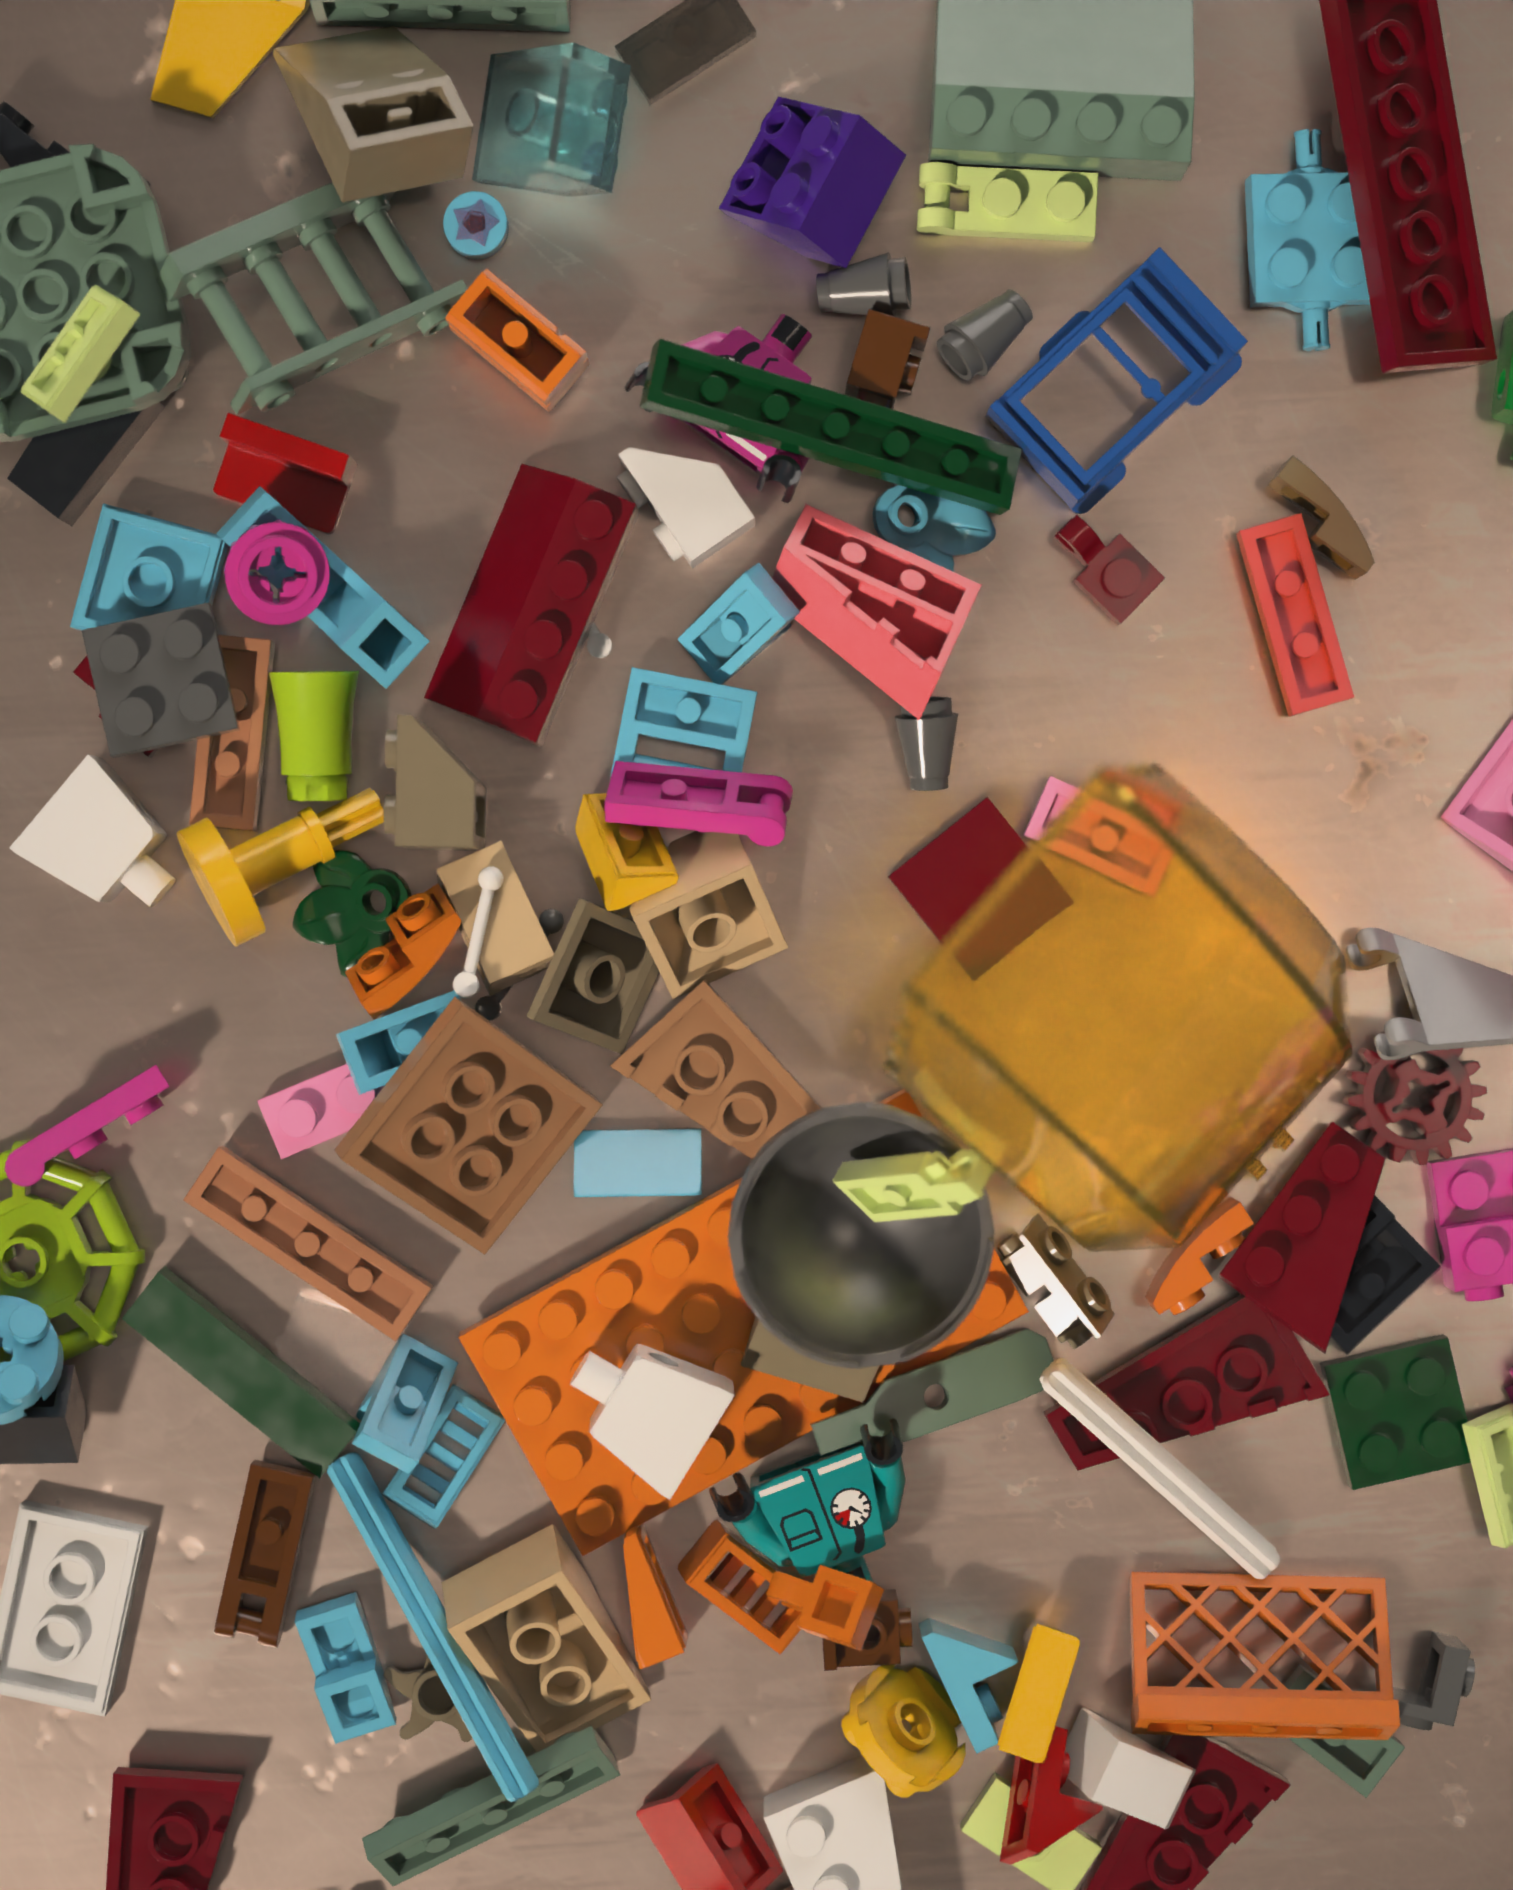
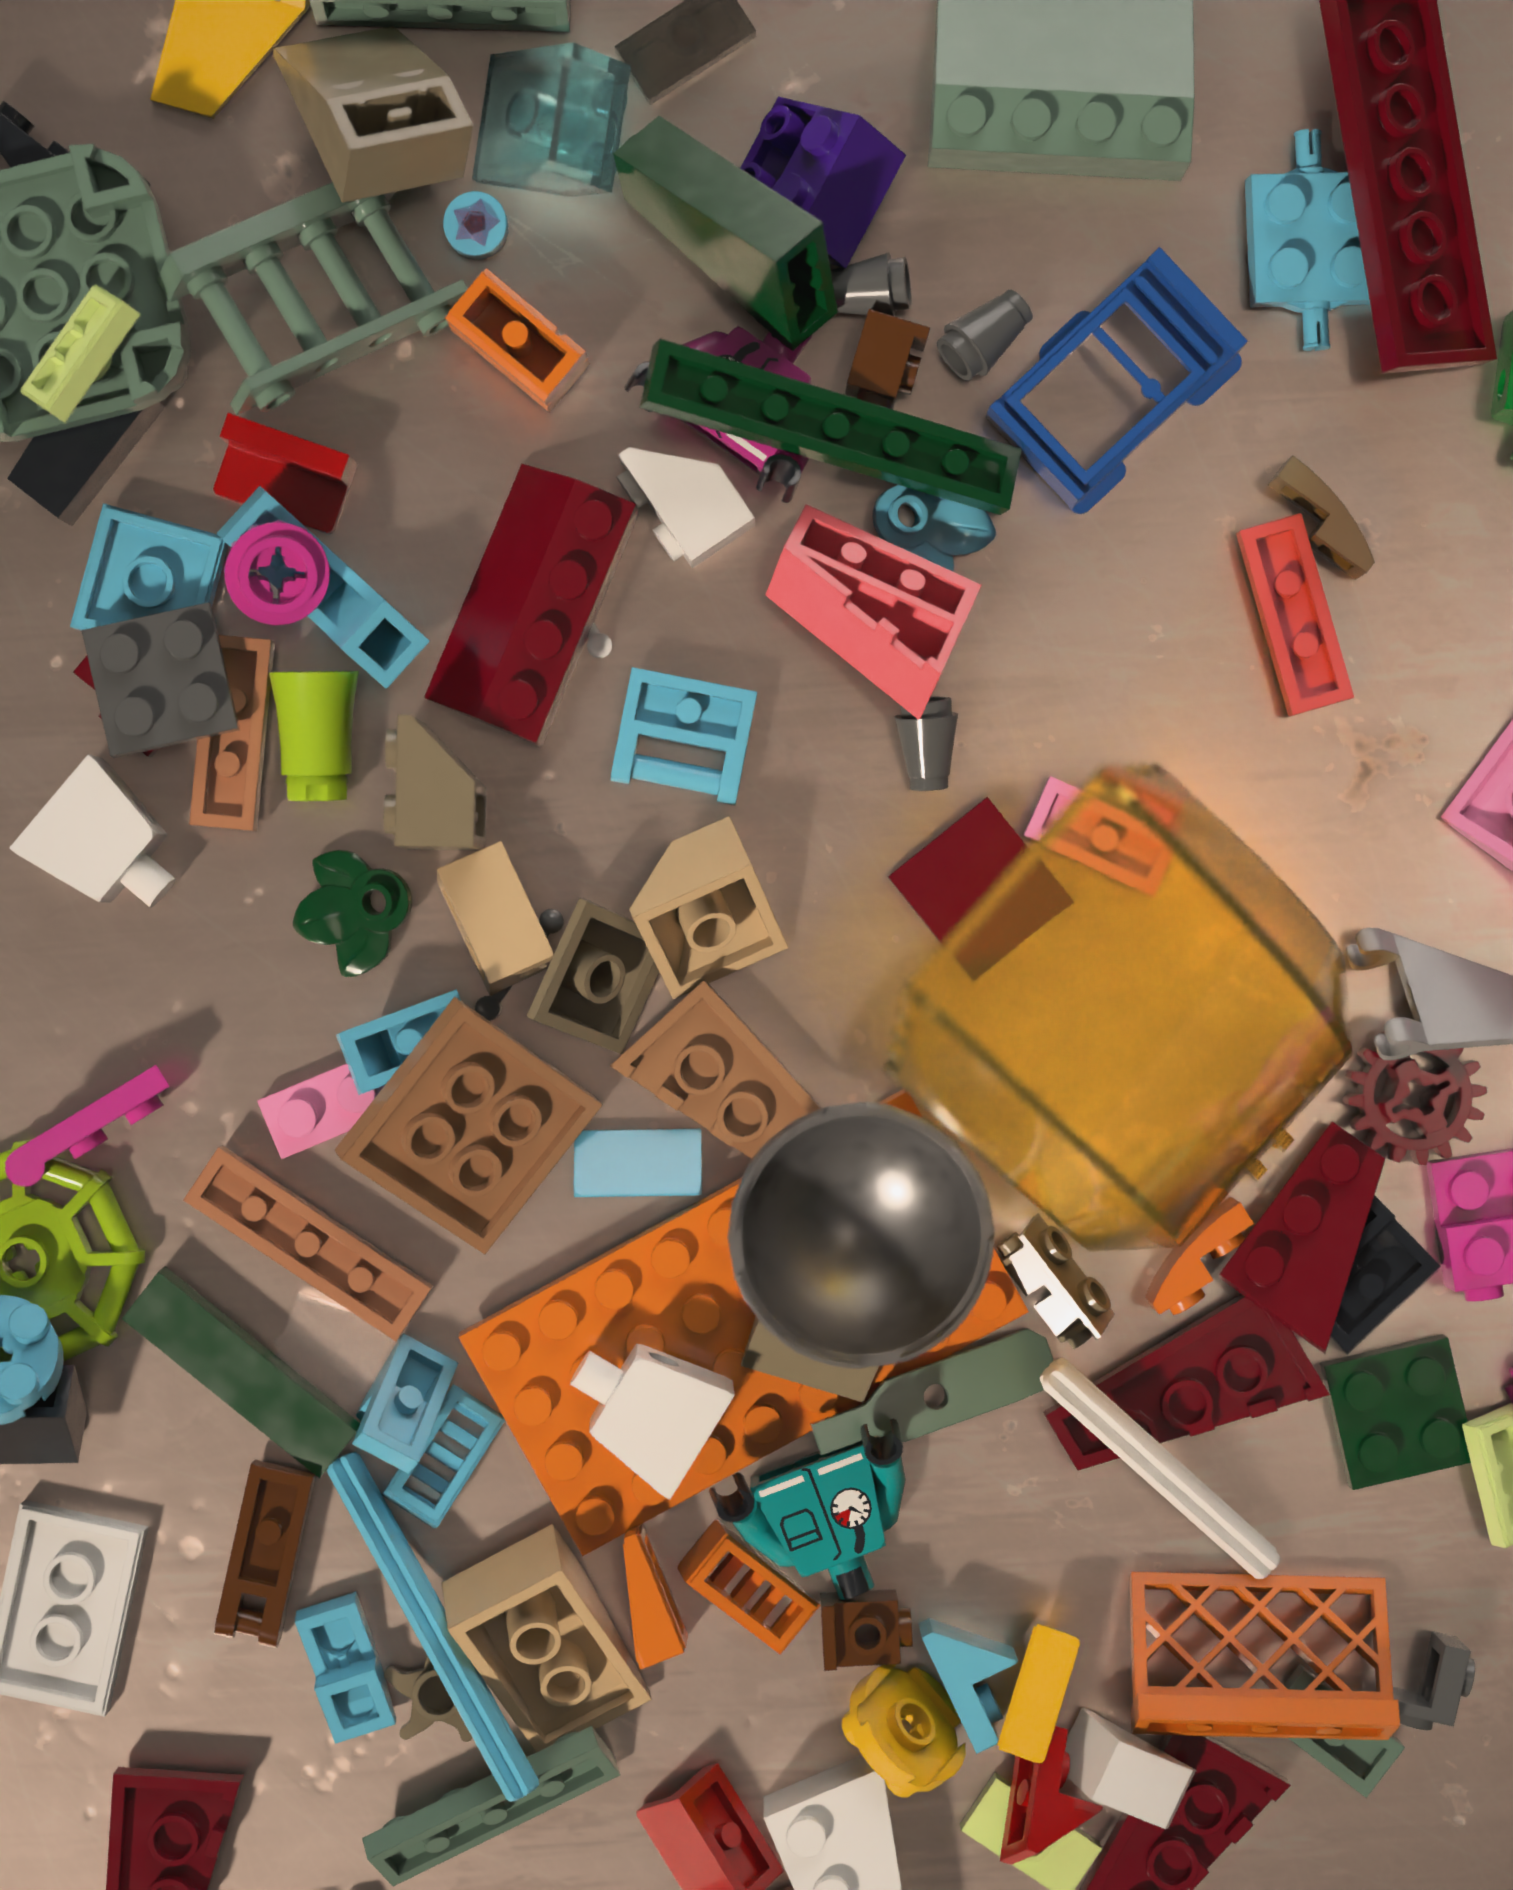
(236, 874): yellow piece -> none
(422, 933): orange slope -> none
(466, 983): white hinge -> none
(623, 858): yellow slope -> none
(699, 800): dark pink plate -> none
(732, 228): none -> dark green slope
(739, 625): medium azure slope -> none
(832, 1606): orange plate -> none
(914, 1184): yellowish green hinge -> none
(1009, 203): yellowish green plate -> none
(1114, 574): dark red plate -> none

